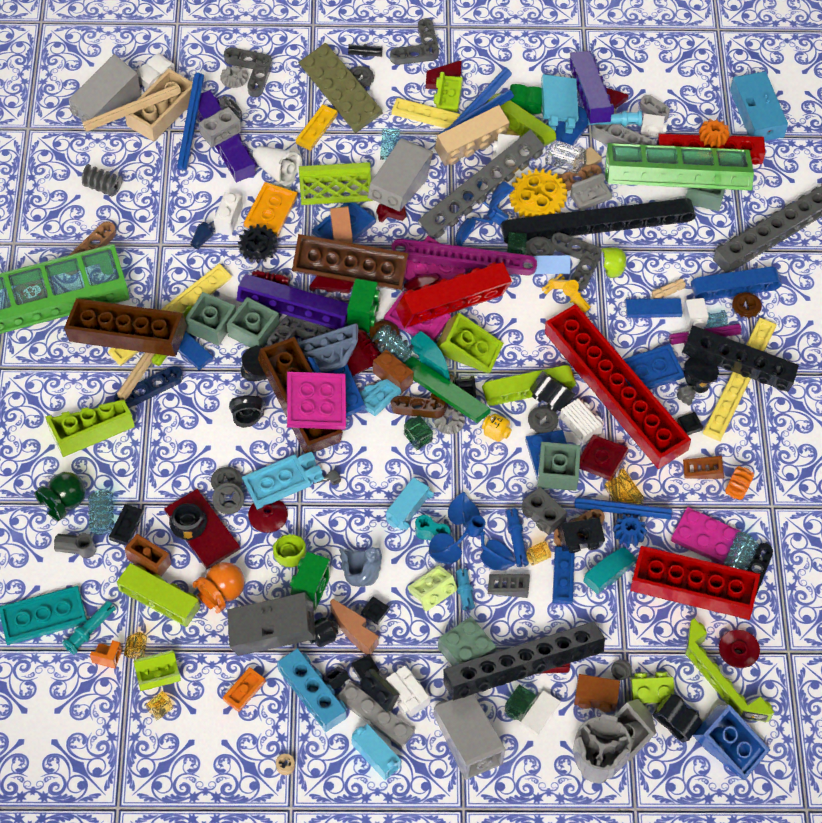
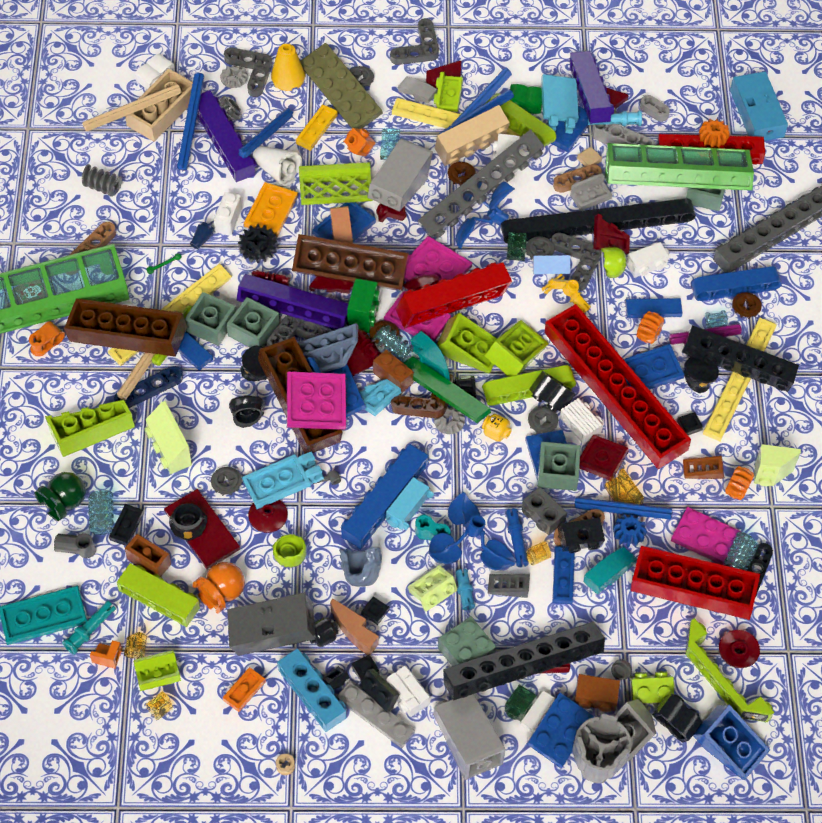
(45, 338): none -> orange piece
(106, 90): light grey slope -> none
(150, 270): none -> green hinge
(168, 439): none -> yellowish green slope
(218, 498): dark grey gear -> none
(220, 127): light grey brick -> none
(265, 133): none -> blue axle
(287, 69): none -> yellow cone
(311, 577): green brick -> none
(359, 141): none -> orange brick
(365, 50): black pin -> none
(372, 511): none -> blue brick
(375, 751): medium azure brick -> none
(418, 432): clear green brick -> none
(419, 89): none -> light grey slope
(459, 168): none -> reddish brown gear
(464, 256): magenta gear -> none
(516, 349): none -> lime slope
(538, 194): yellow gear -> none
(558, 729): none -> blue plate
(565, 156): clear brick -> none
(609, 235): none -> dark red wing
(647, 259): none -> white brick
(650, 327): none -> orange gear
(653, 125): white brick -> none
(668, 289): tan axle -> none
(686, 394): dark grey plate -> none
(695, 313): white brick -> none
(774, 464): none -> yellowish green slope

